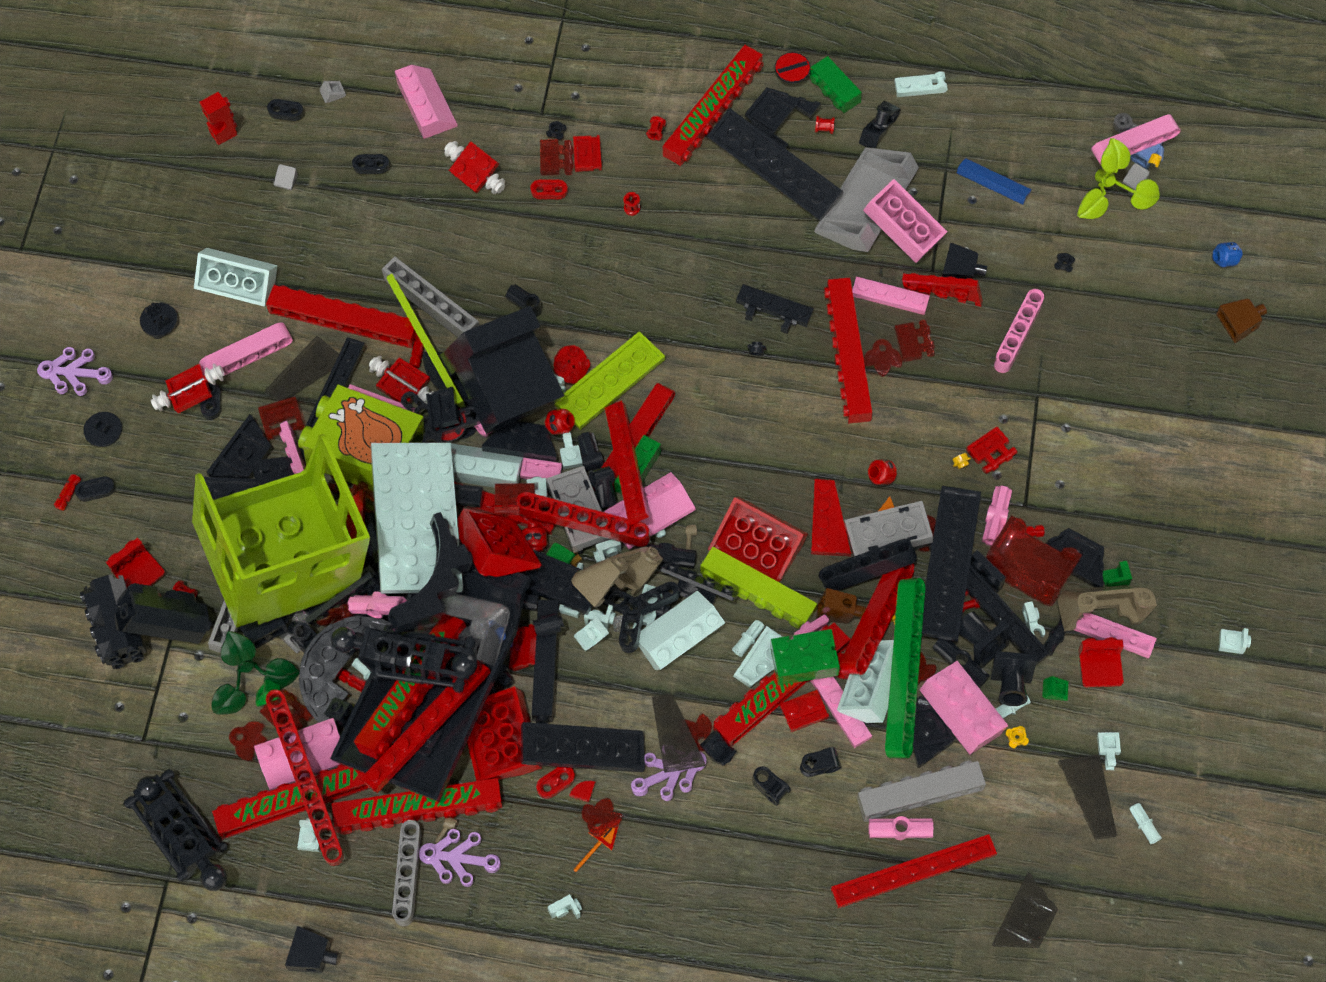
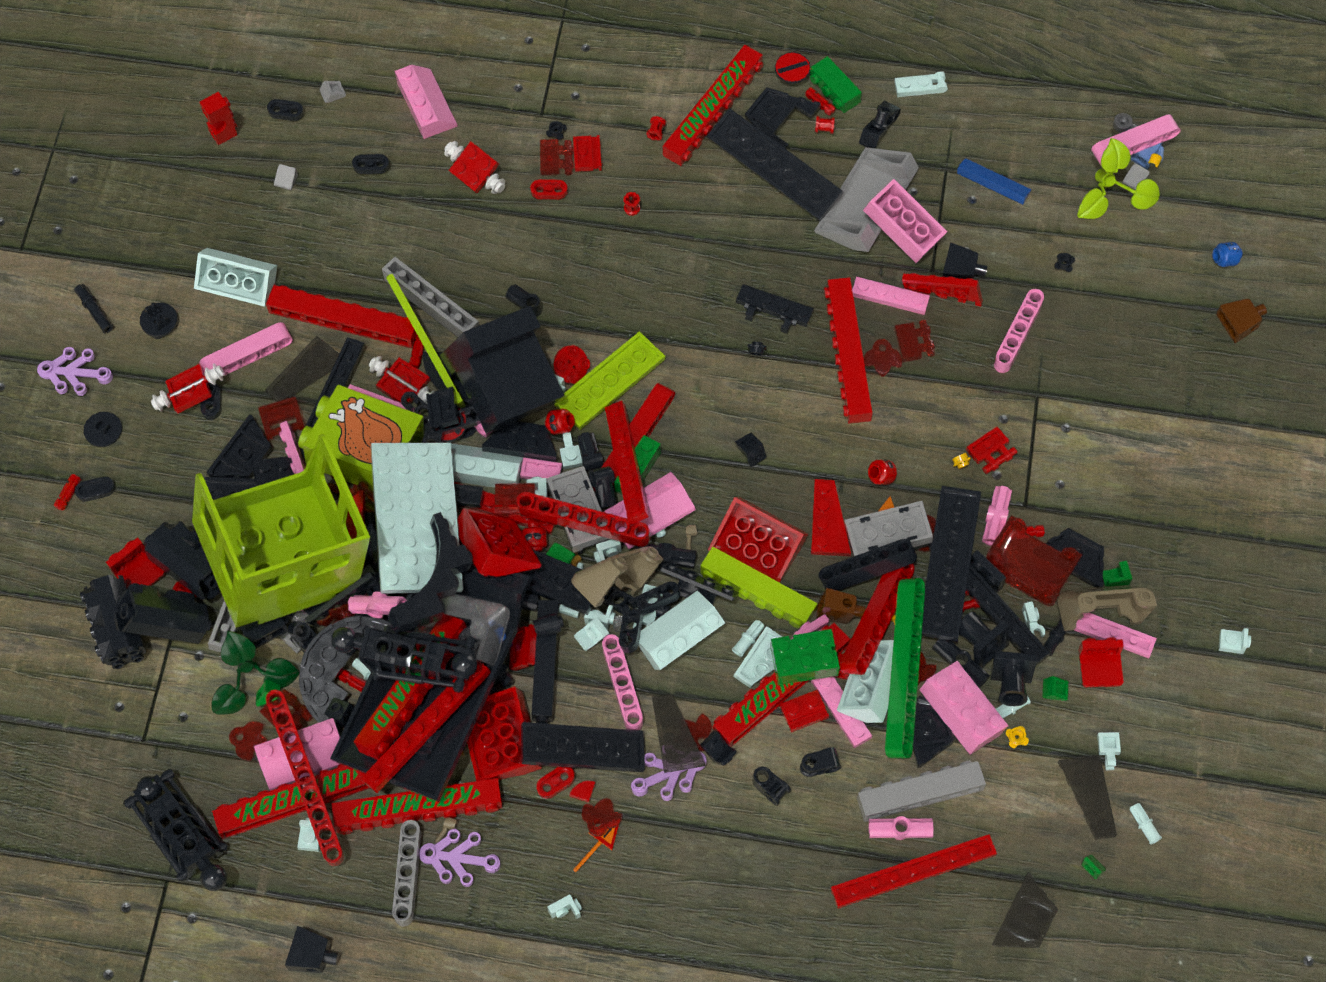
(89, 302): none -> black pin
(183, 558): none -> black brick
(619, 674): none -> bright pink beam
(751, 448): none -> black bracket
(811, 94): none -> red axle
(1093, 866): none -> green slope

